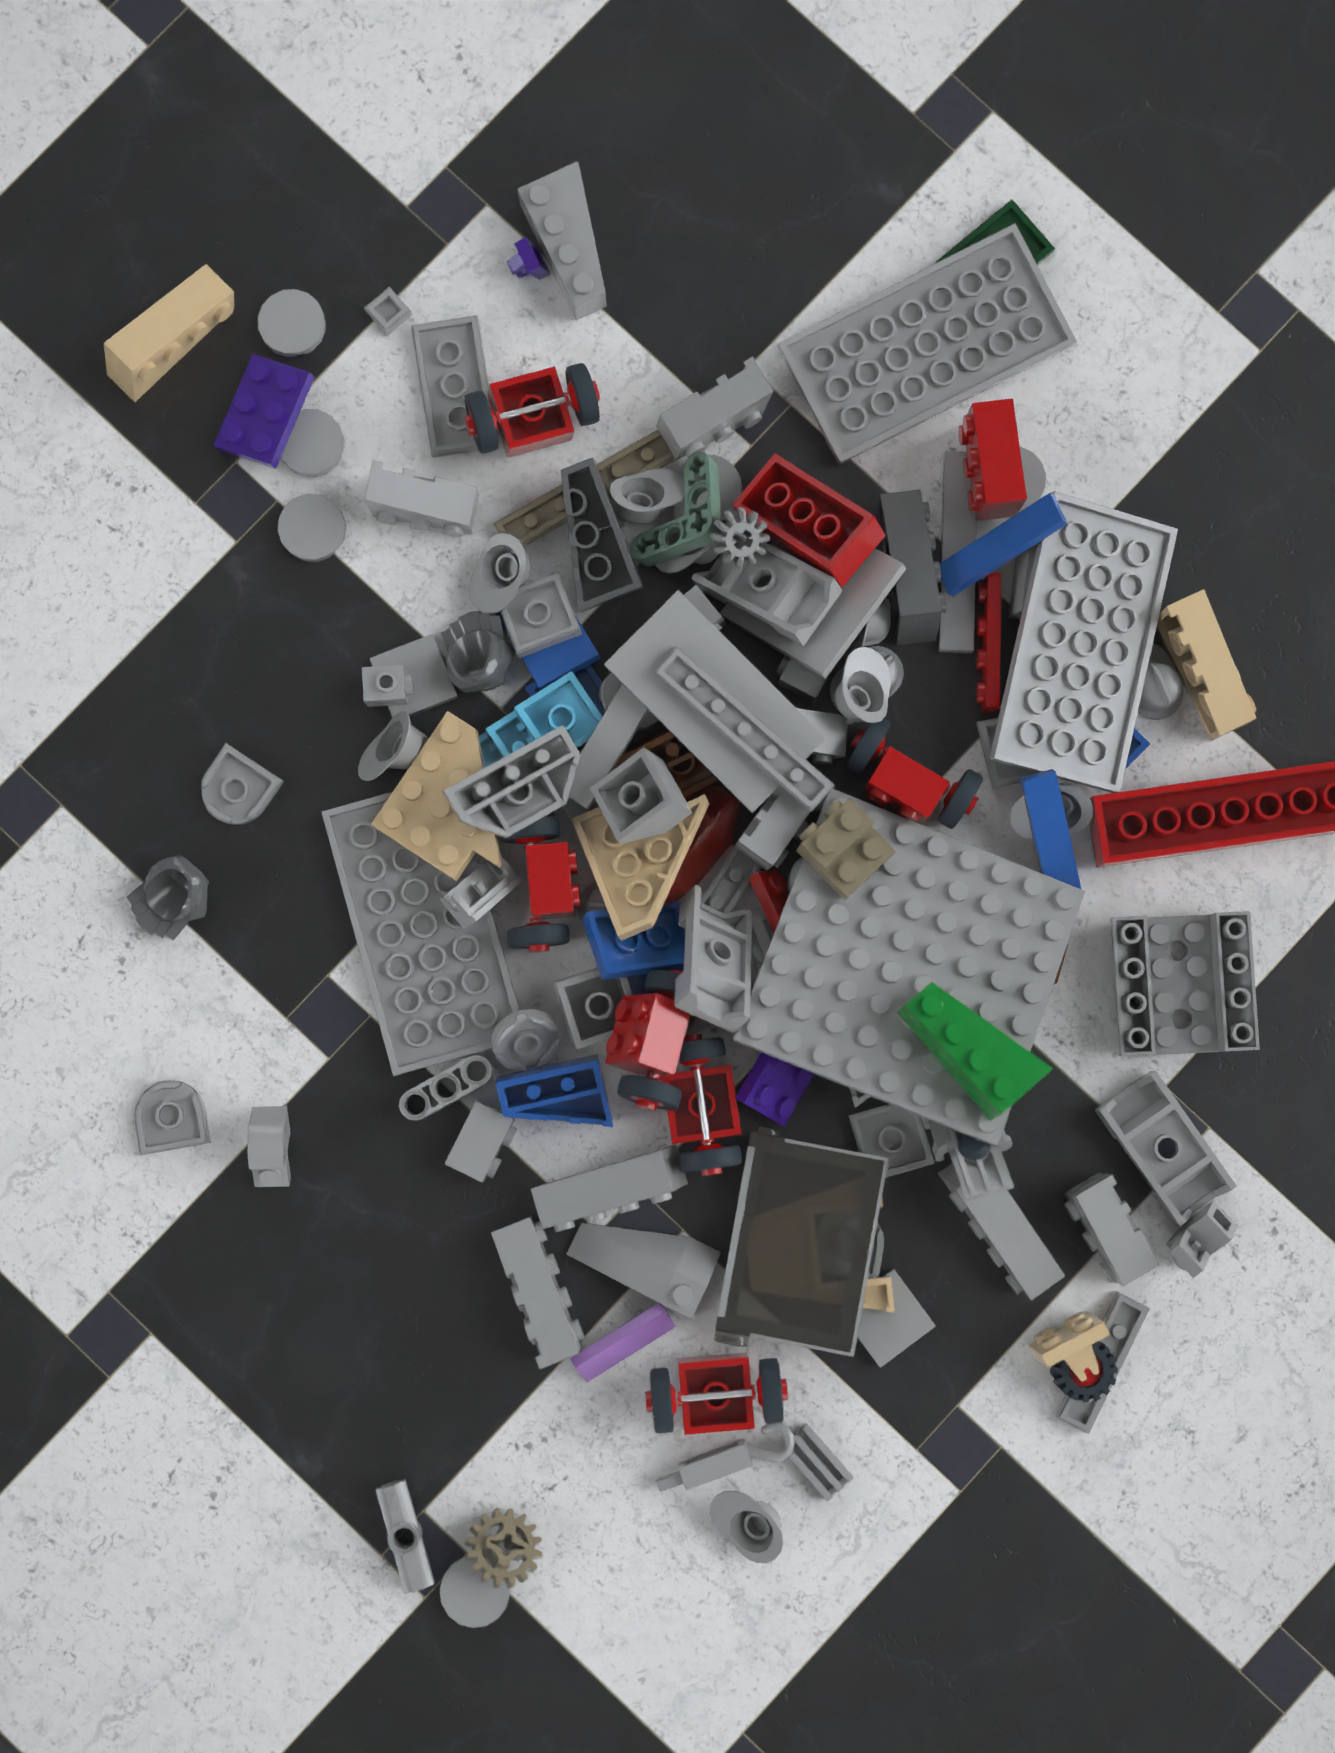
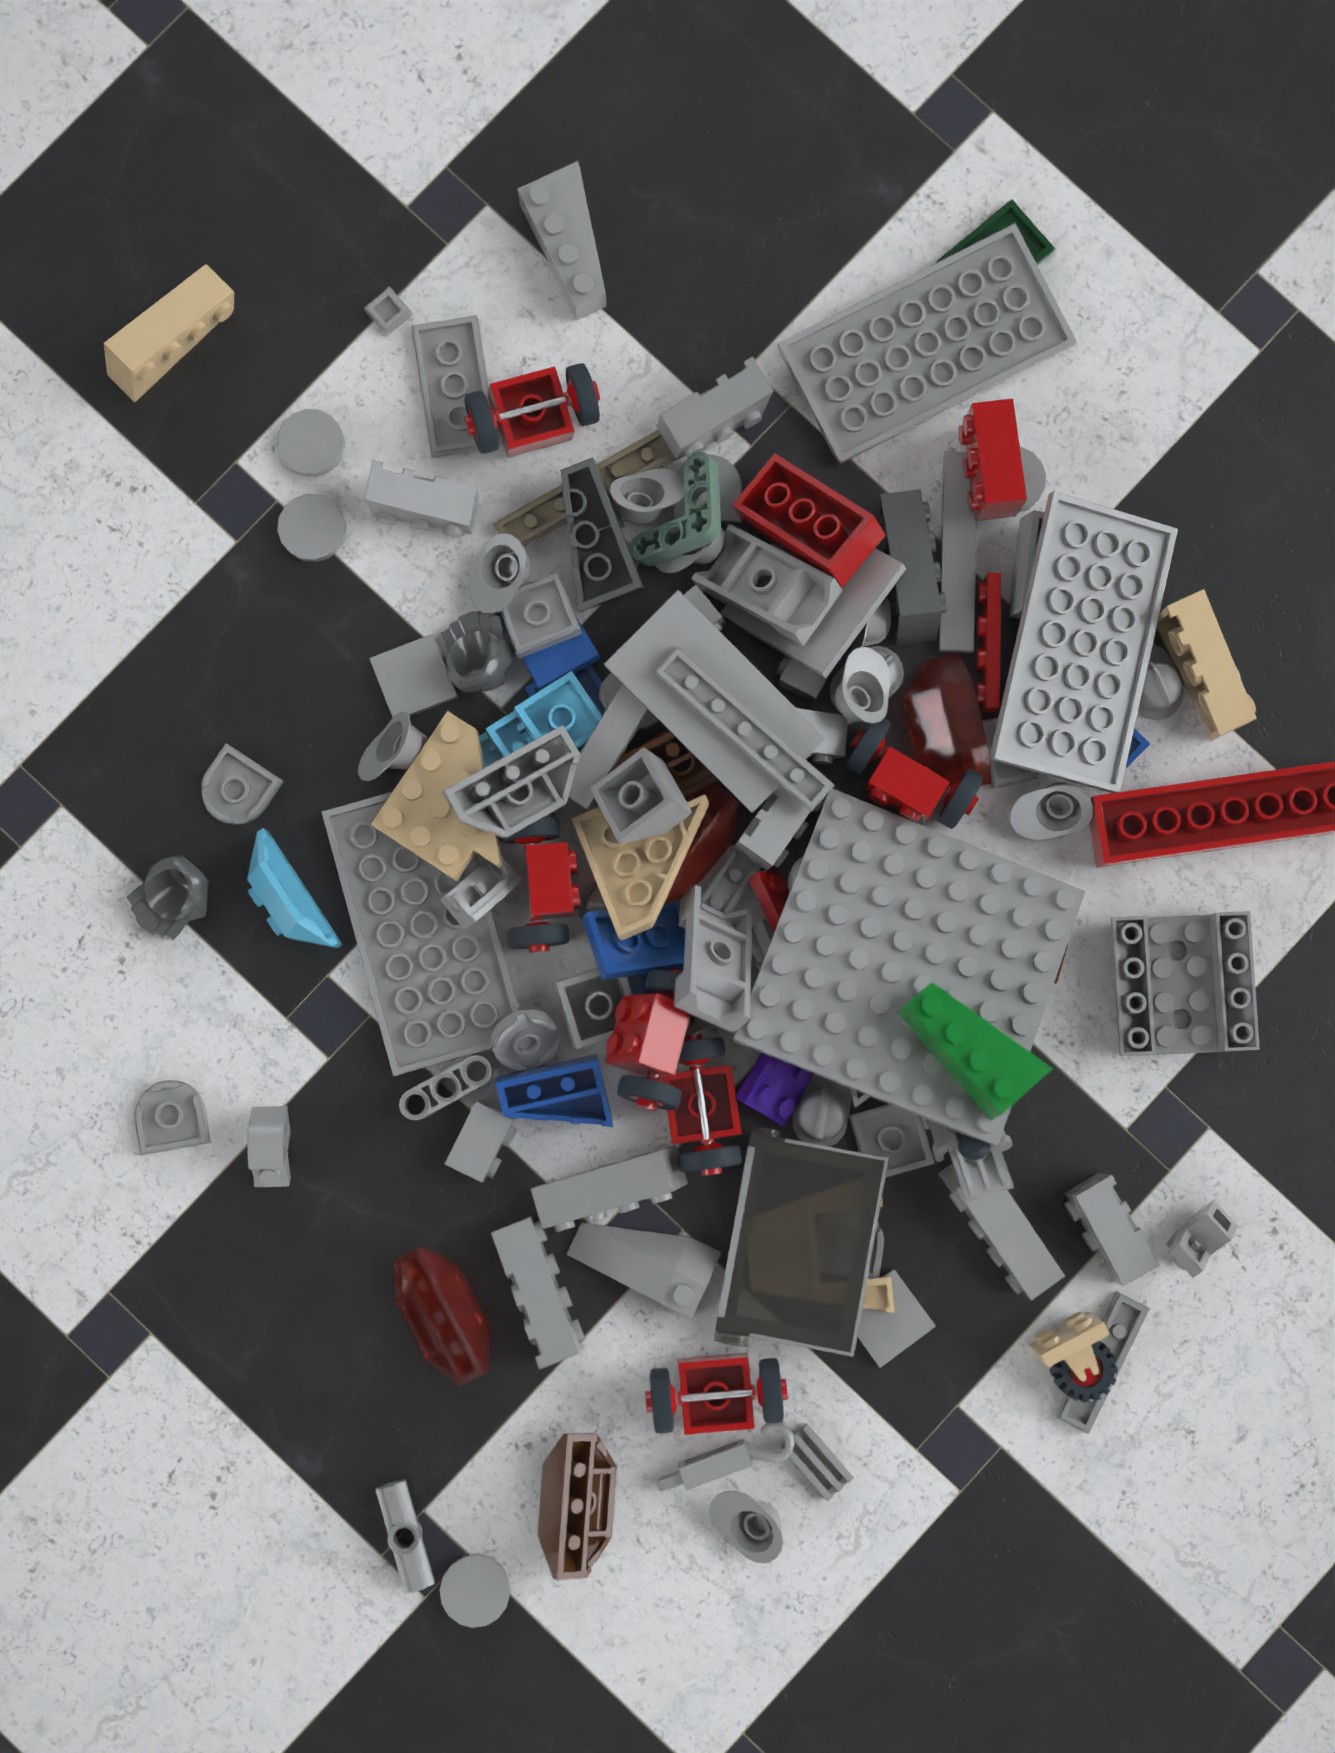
(264, 411): dark purple plate -> none
(285, 896): none -> medium azure wedge
(291, 323): light grey tile -> none
(386, 685): light grey brick -> none
(443, 1314): none -> clear red wedge
(487, 1546): dark tan gear -> none
(528, 260): dark purple tile -> none
(576, 1504): none -> reddish brown wedge
(623, 1342): medium lavender tile -> none
(739, 525): light grey gear -> none
(822, 1112): none -> light grey piece
(844, 848): dark tan plate -> none
(947, 720): none -> clear red wedge
(1002, 544): blue tile -> none
(1050, 827): blue tile -> none
(1139, 1121): light grey piece -> none

